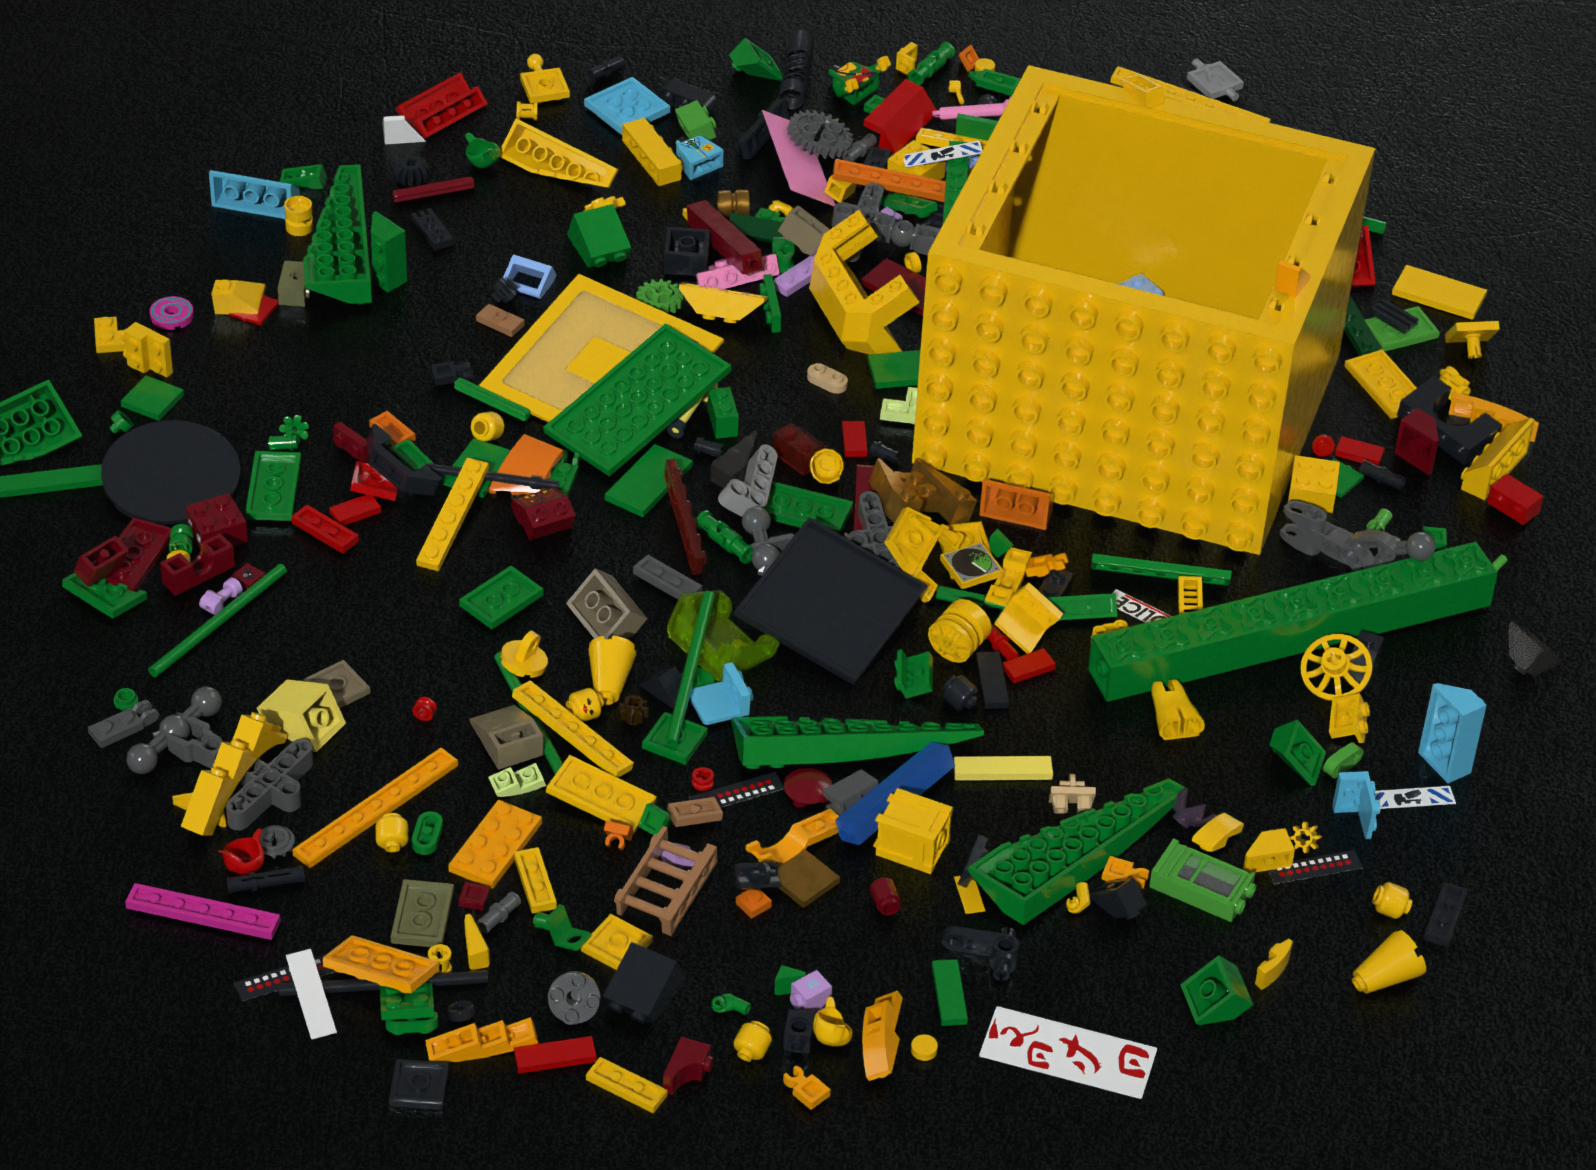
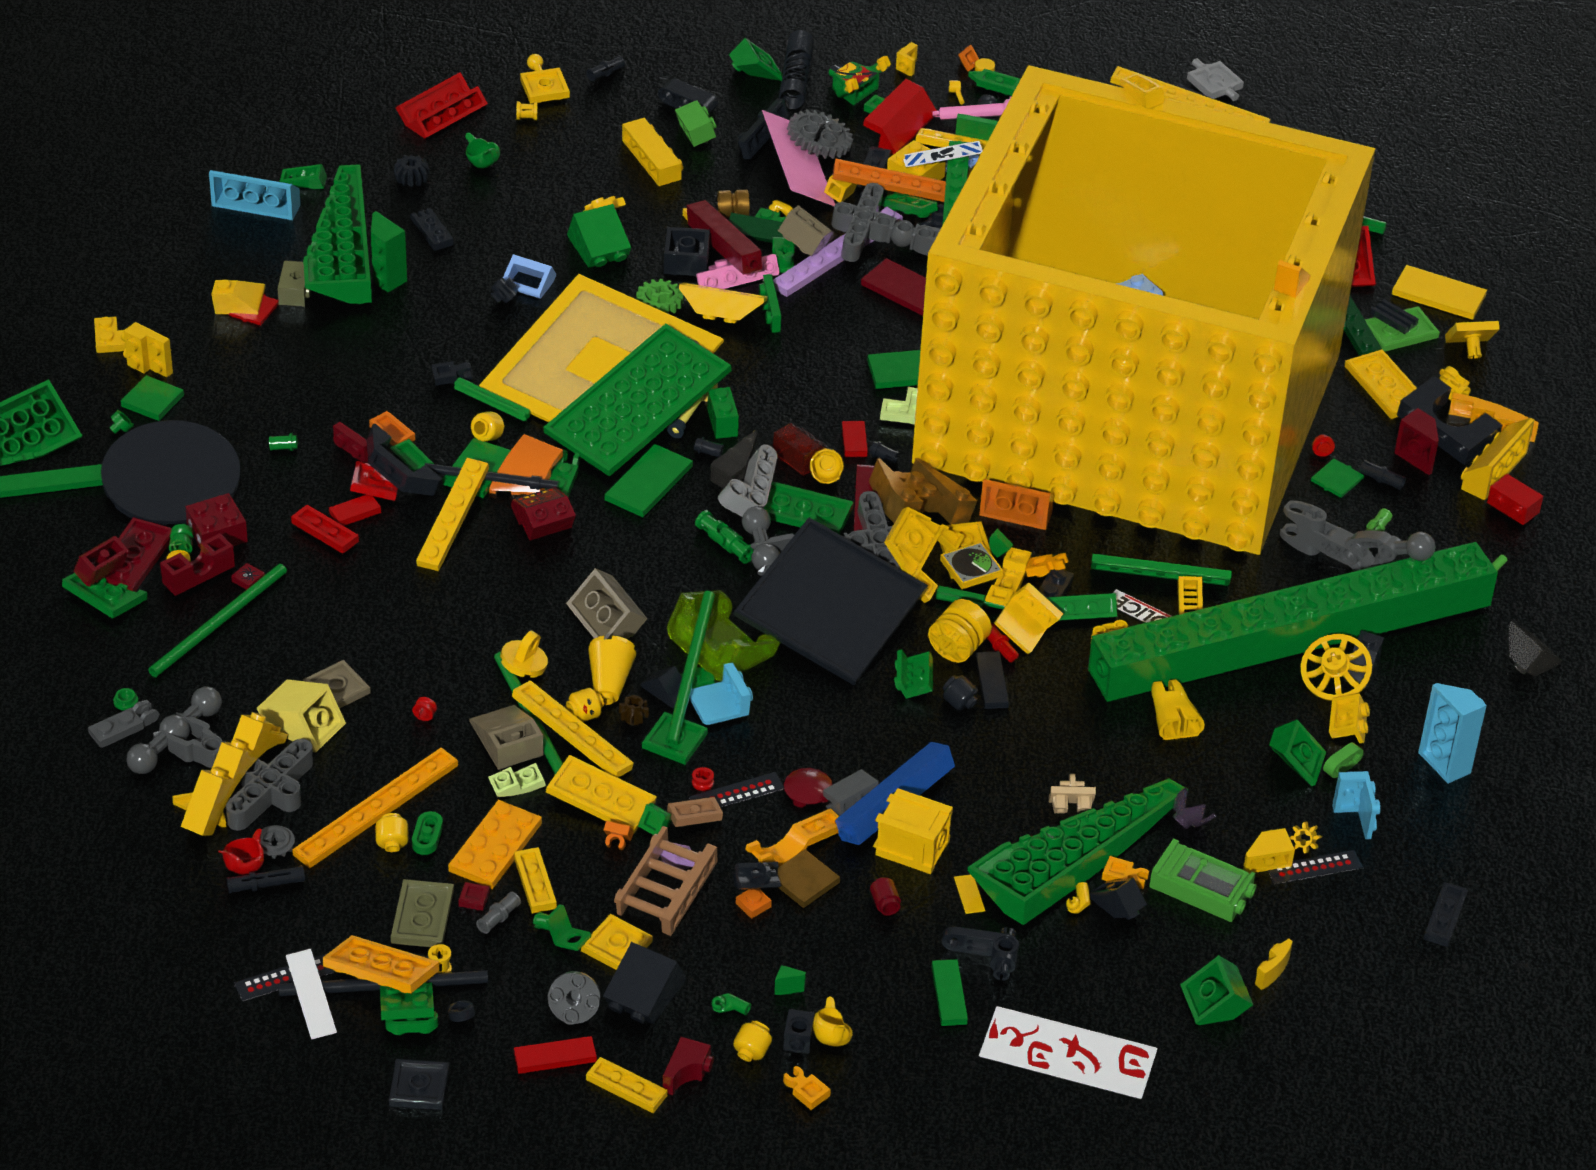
(161, 308): dark pink tile -> none
(203, 911): dark pink plate -> none
(214, 601): lavender leg -> none
(273, 486): green plate -> none
(296, 422): green plant -> none
(298, 215): yellow wheel -> none
(398, 131): white slope -> none
(433, 189): dark red axle -> none
(476, 947): yellow slope -> none
(476, 1043): light orange slope -> none
(500, 320): medium nougat plate -> none
(501, 597): green plate -> none
(553, 158): yellow wedge -> none
(626, 103): medium azure plate -> none
(665, 577): dark grey plate -> none
(682, 510): clear red plate -> none
(698, 156): medium azure torso -> none
(806, 741): green wedge -> none
(810, 992): lavender brick -> none
(827, 378): tan plate -> none
(853, 315): yellow wedge -> none
(860, 148): dark grey pin -> none
(879, 1035): light orange slope -> none
(913, 262): yellow tile -> none
(924, 1047): yellow tile -> none
(931, 63): green piece -> none
(976, 853): black plate -> none
(1003, 768): light yellow tile -> none
(1028, 665): red tile -> none
(1217, 831): yellow slope -> none
(1314, 482): yellow brick -> none
(1359, 451): red tile -> none
(1389, 964): yellow cone -> none
(1392, 900): yellow head -> none
(1415, 797): white sticker -> none
(1438, 535): green plate -> none

